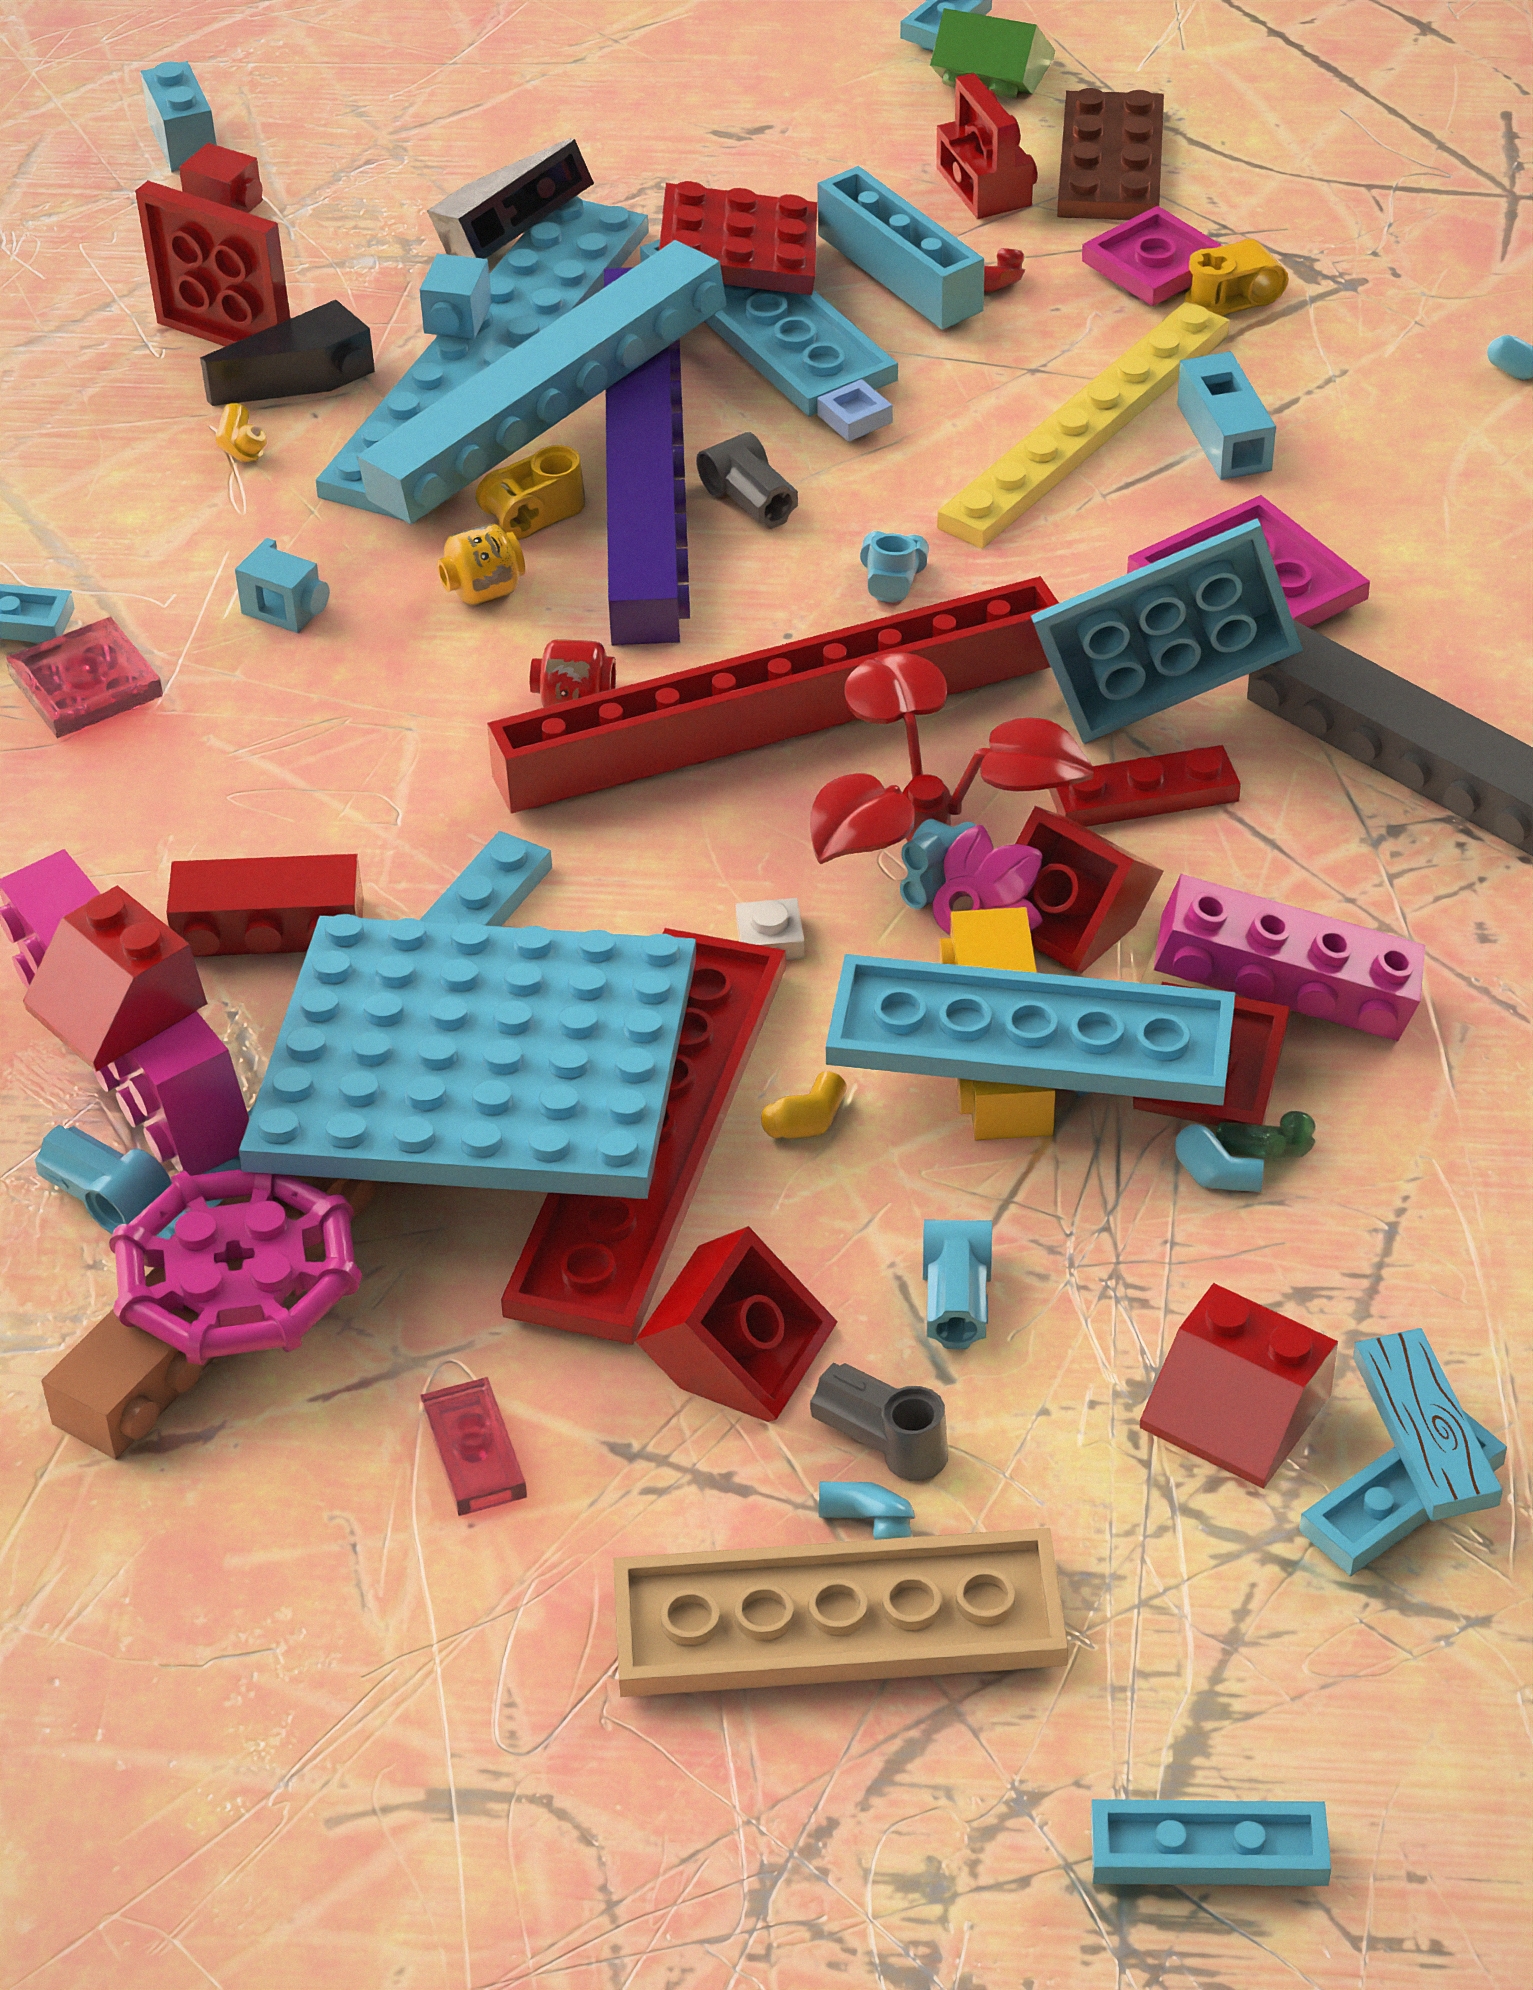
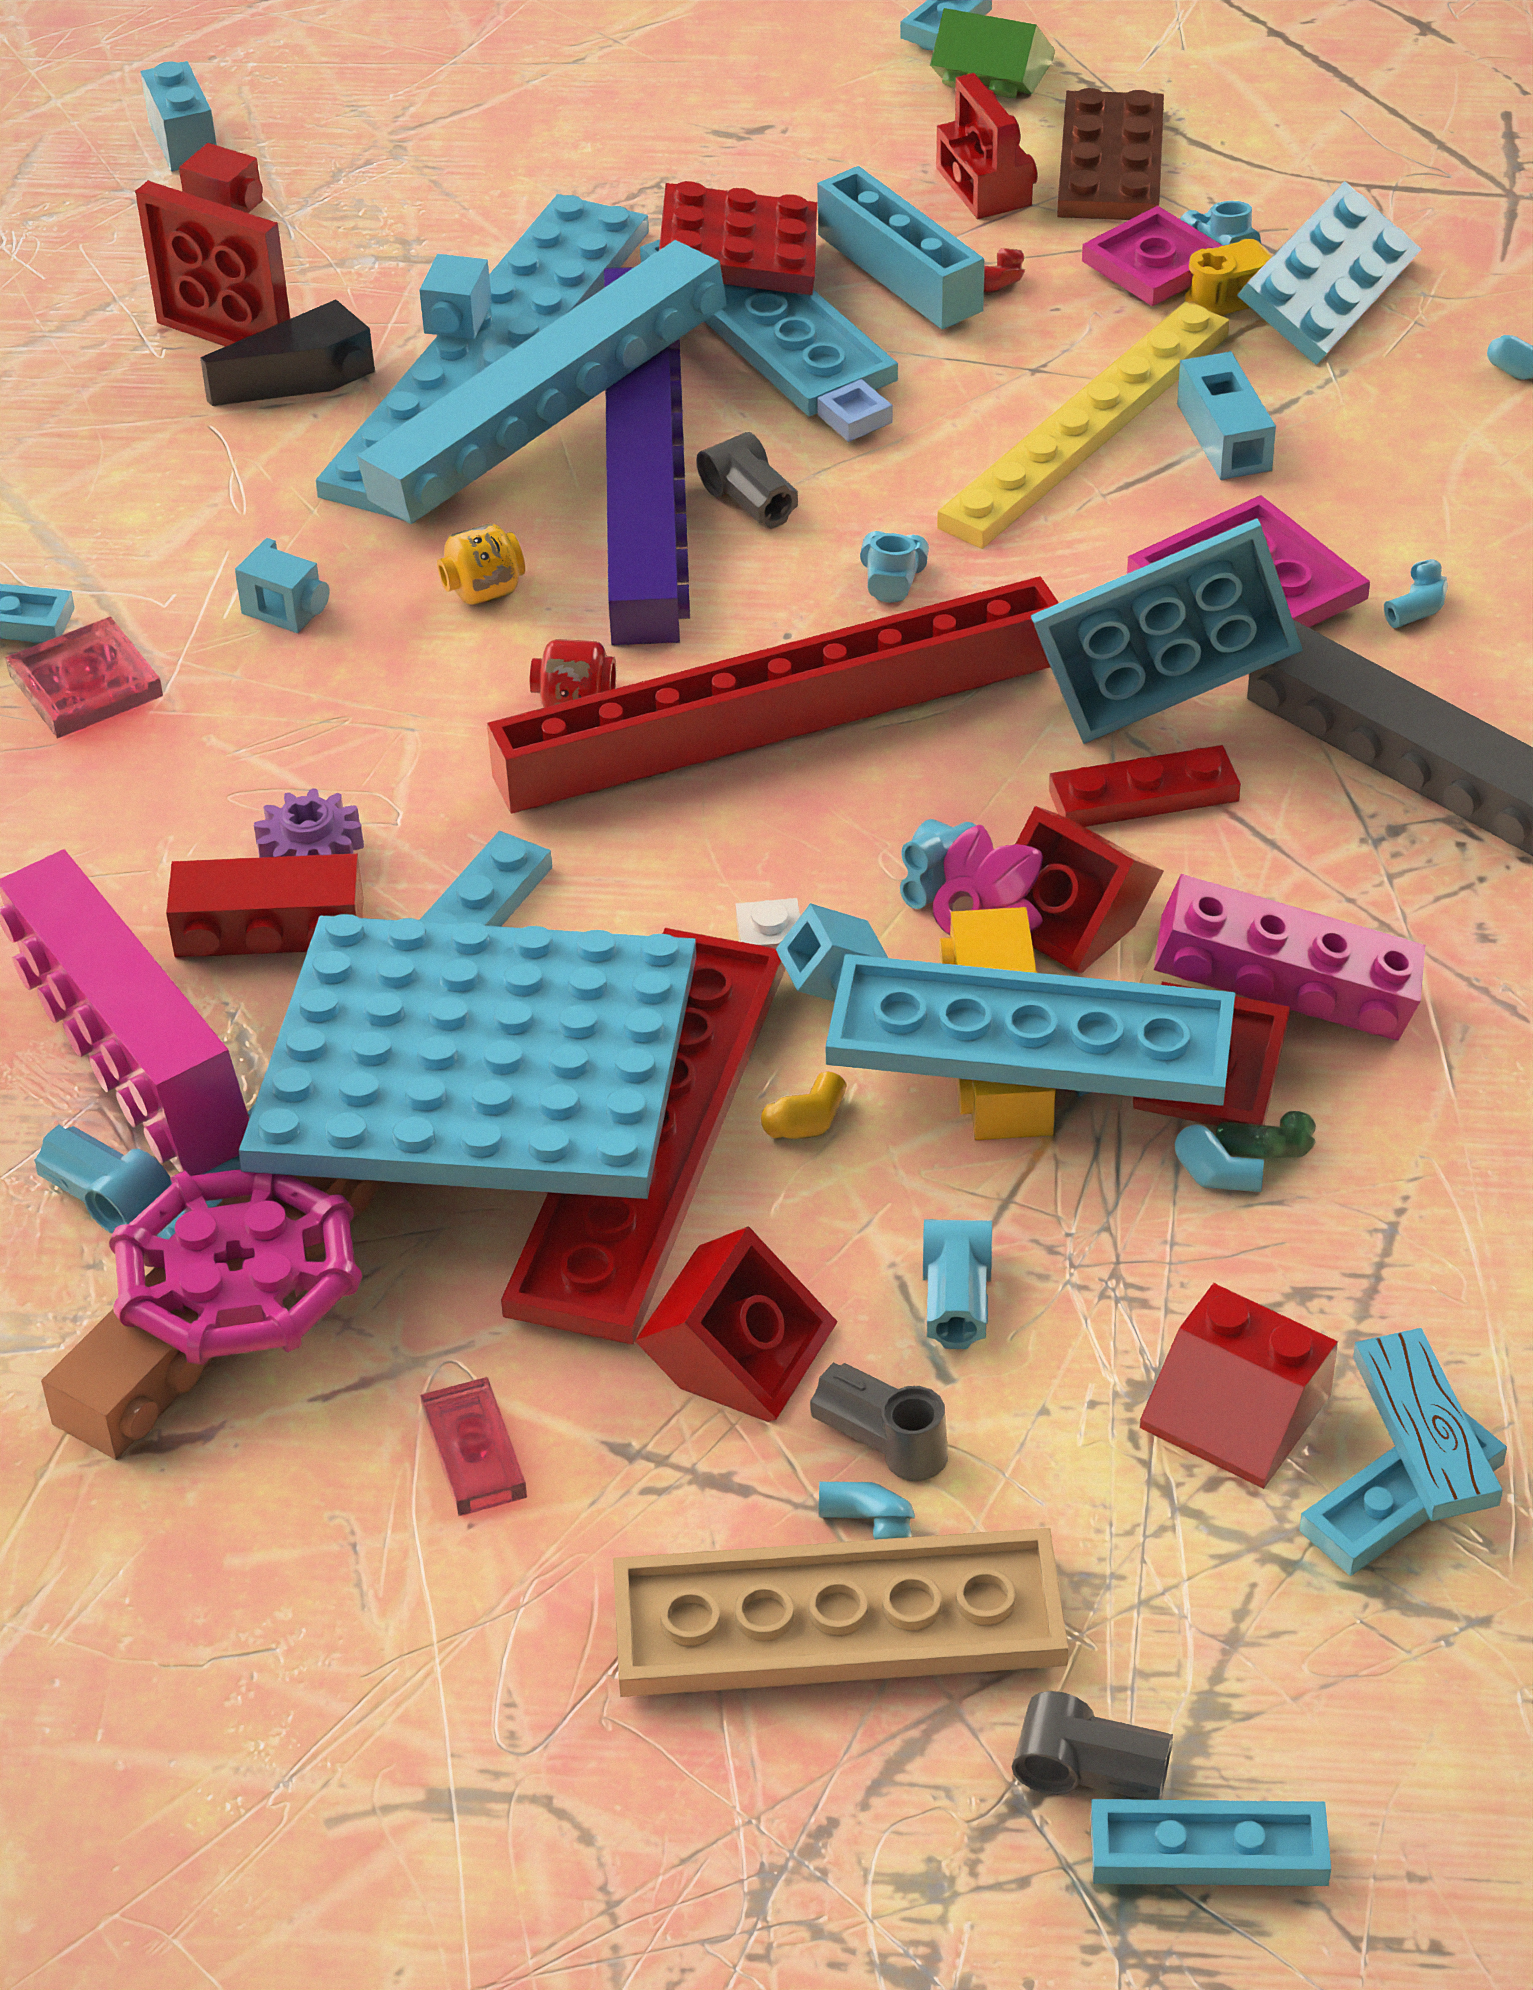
(113, 979): red slope -> none
(236, 437): yellow arm -> none
(309, 827): none -> medium lavender gear
(509, 200): black slope -> none
(539, 492): yellow piece -> none
(817, 947): none -> medium azure brick
(863, 816): red plant -> none
(1070, 1746): none -> dark grey piece
(1224, 222): none -> medium azure plate
(1329, 272): none -> medium azure plate
(1425, 595): none -> medium azure arm

